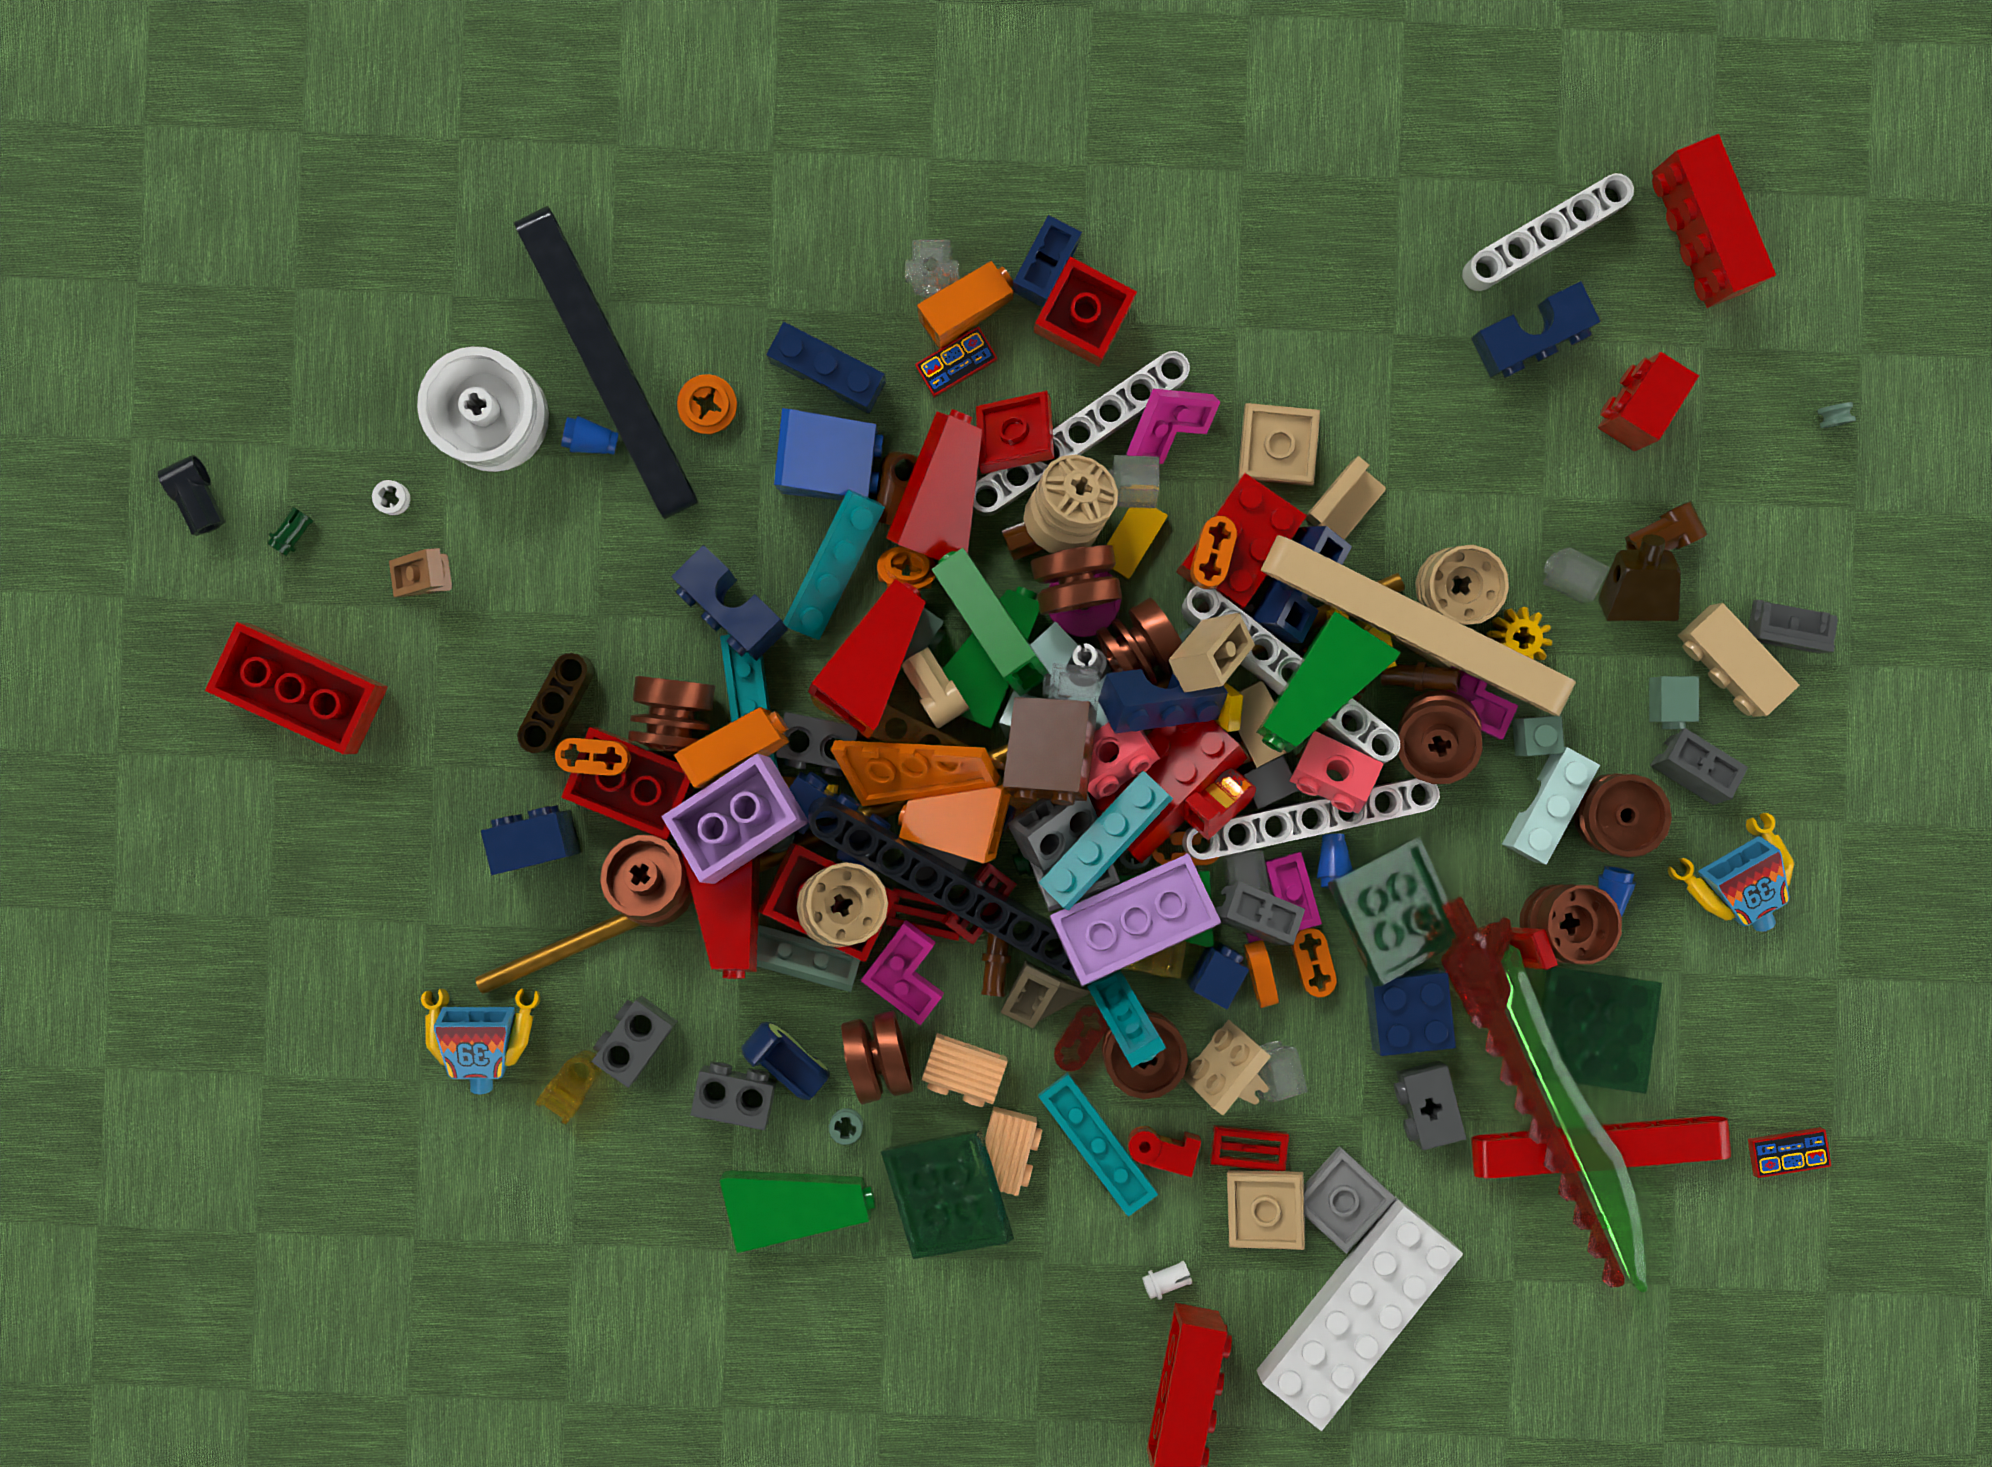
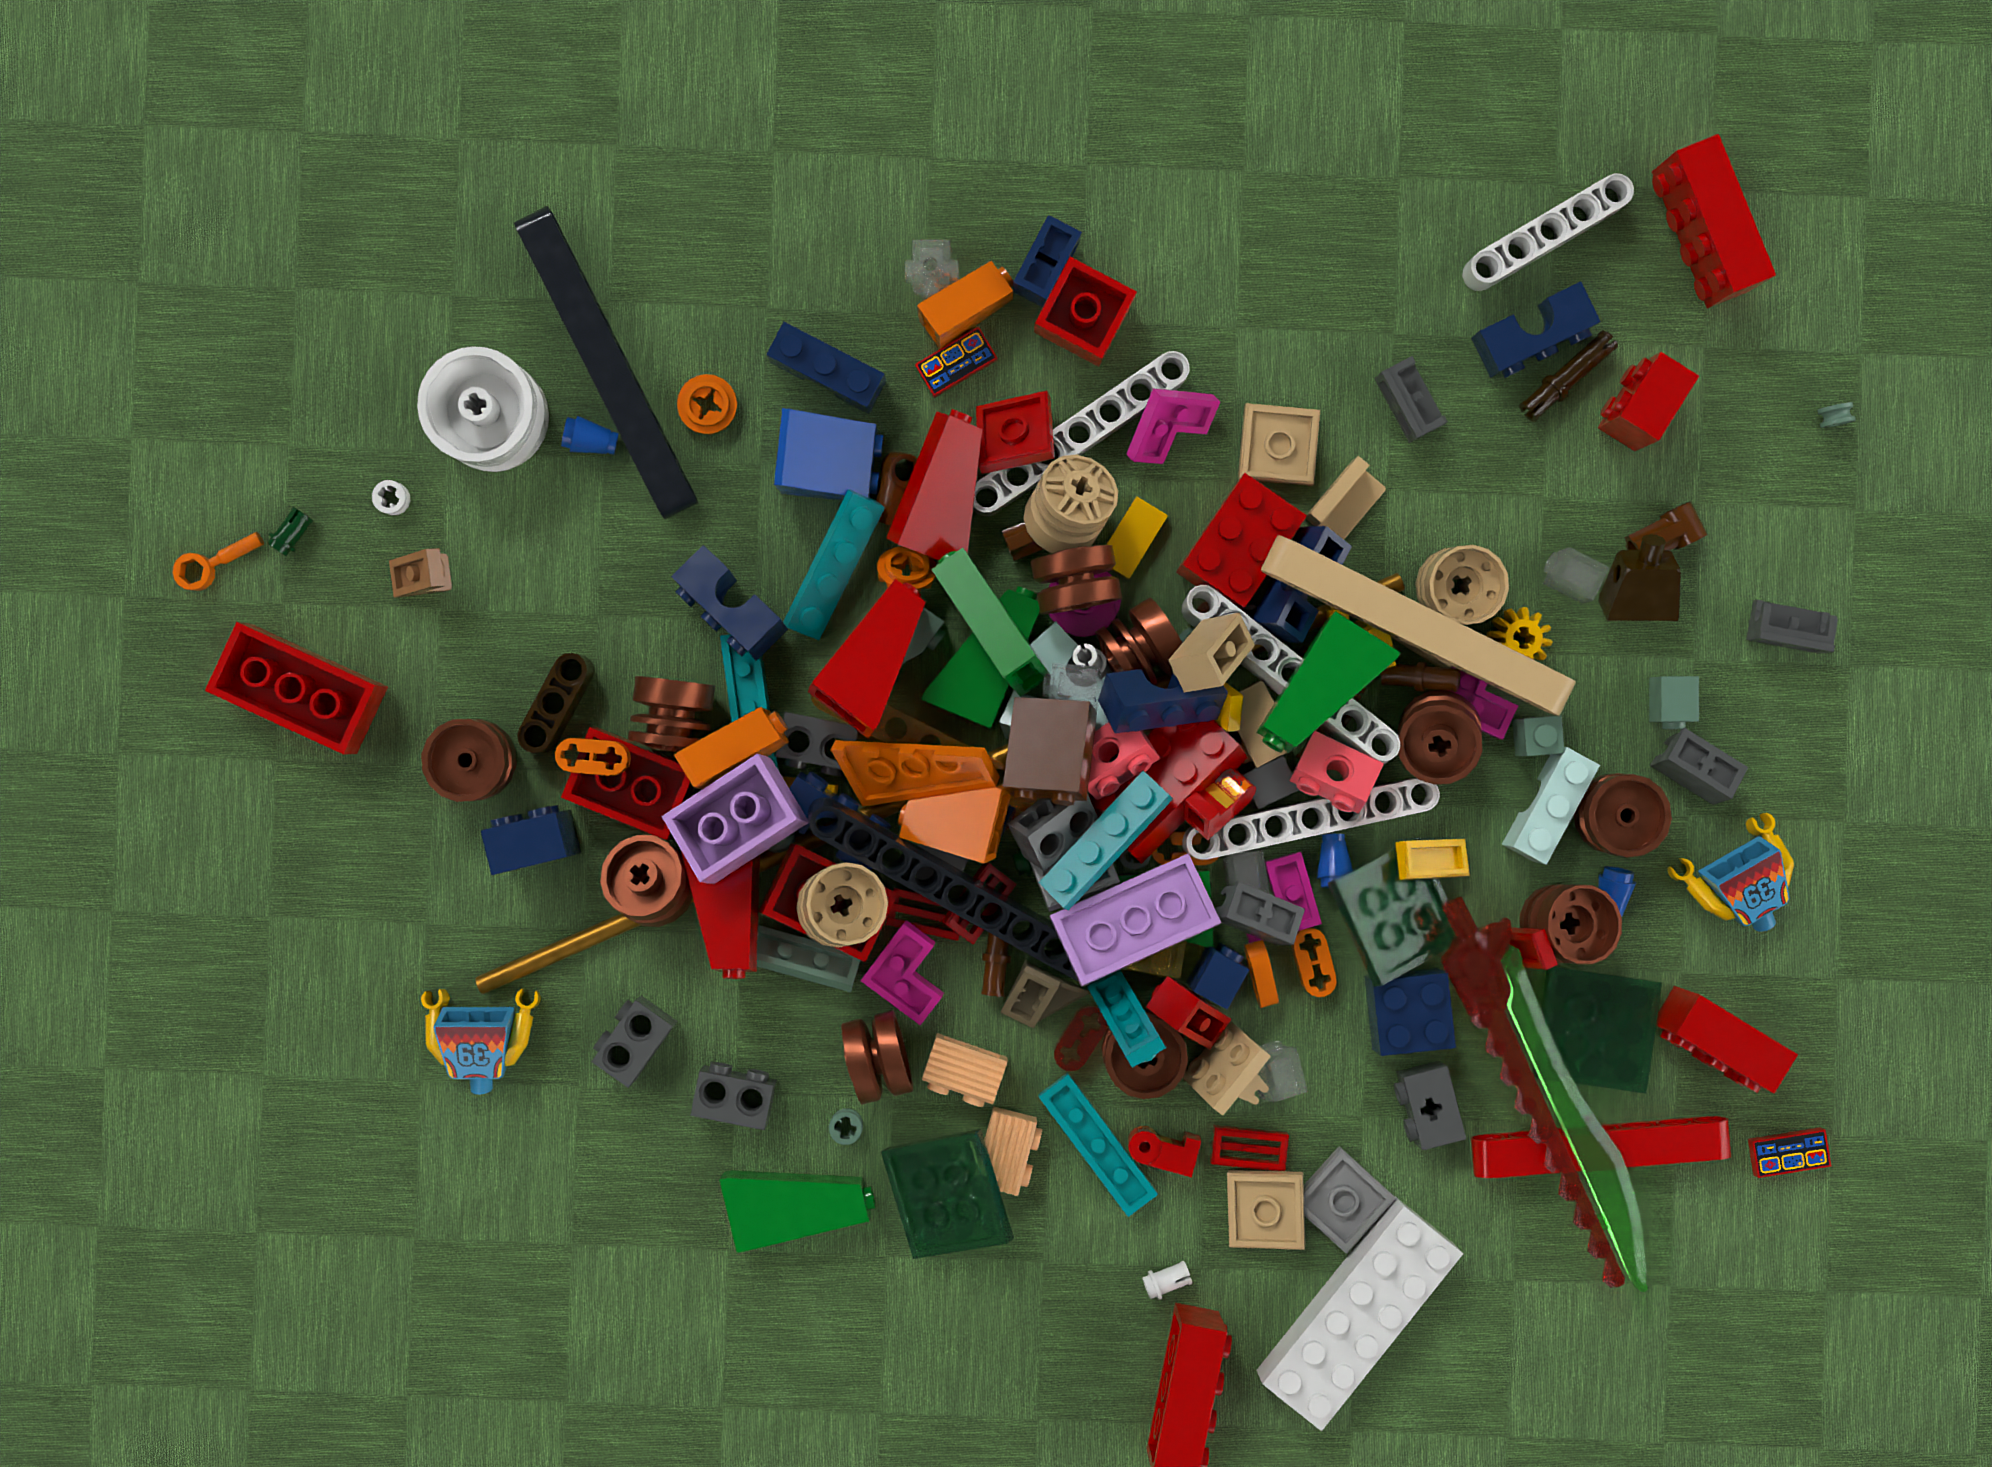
(188, 486): black piece -> none
(222, 557): none -> orange piece
(446, 764): none -> copper wheel
(568, 1090): clear yellow piece -> none
(785, 1060): dark blue animal -> none
(938, 694): tan piece -> none
(1136, 480): clear brick -> none
(1188, 1012): none -> red brick
(1222, 554): orange beam -> none
(1410, 400): none -> dark grey hinge
(1432, 859): none -> yellow tile
(1556, 386): none -> dark brown pin
(1723, 1041): none -> red brick
(1737, 661): tan brick -> none

